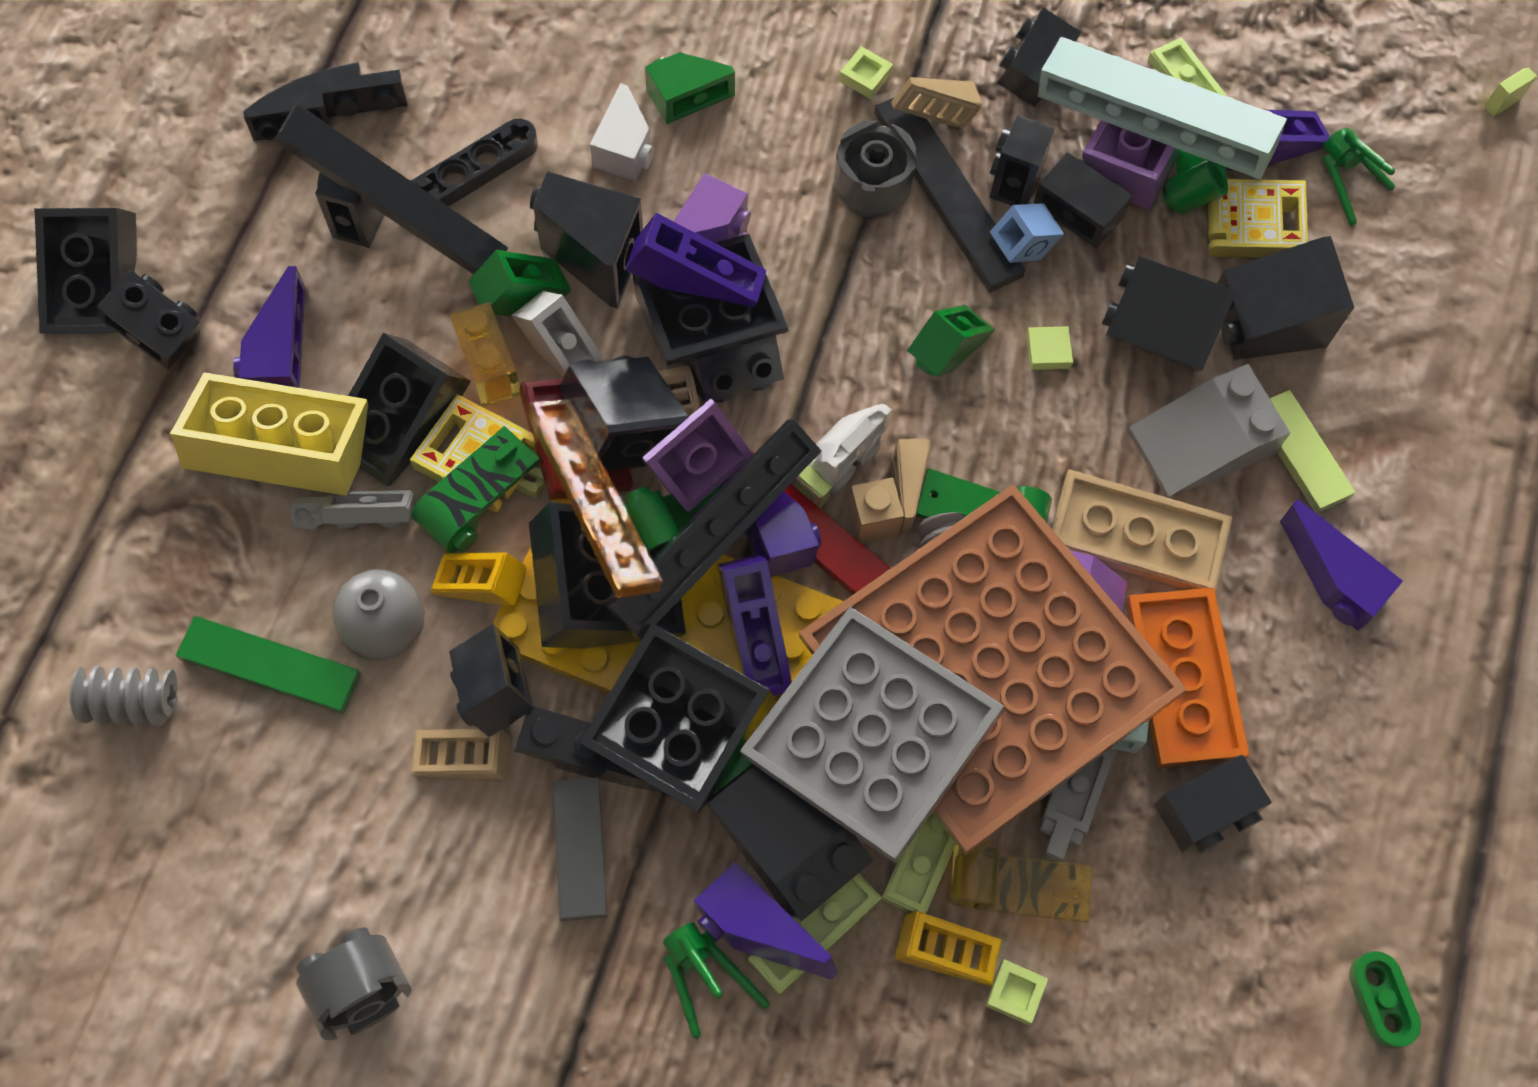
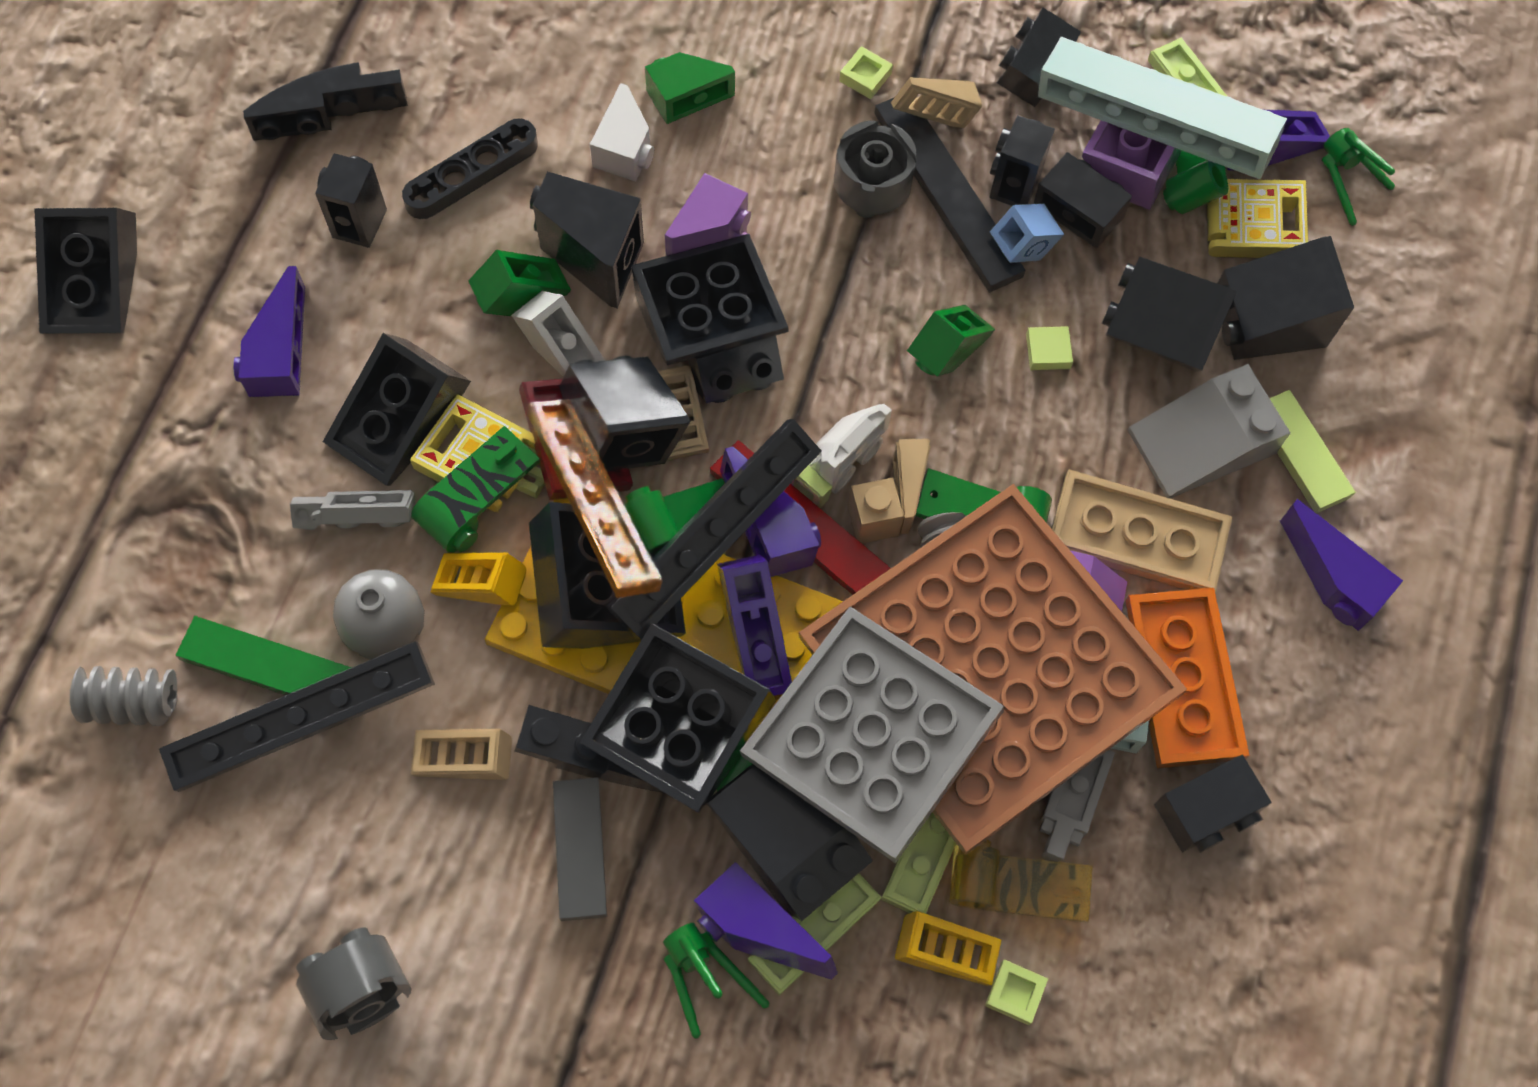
(149, 318): black brick -> none
(272, 433): light yellow slope -> none
(296, 716): none -> black plate
(385, 189): black tile -> none
(485, 354): clear yellow brick -> none
(490, 681): black brick -> none
(692, 264): dark purple slope -> none
(698, 456): medium lavender slope -> none
(1388, 998): green plate -> none
(1510, 91): yellowish green tile -> none

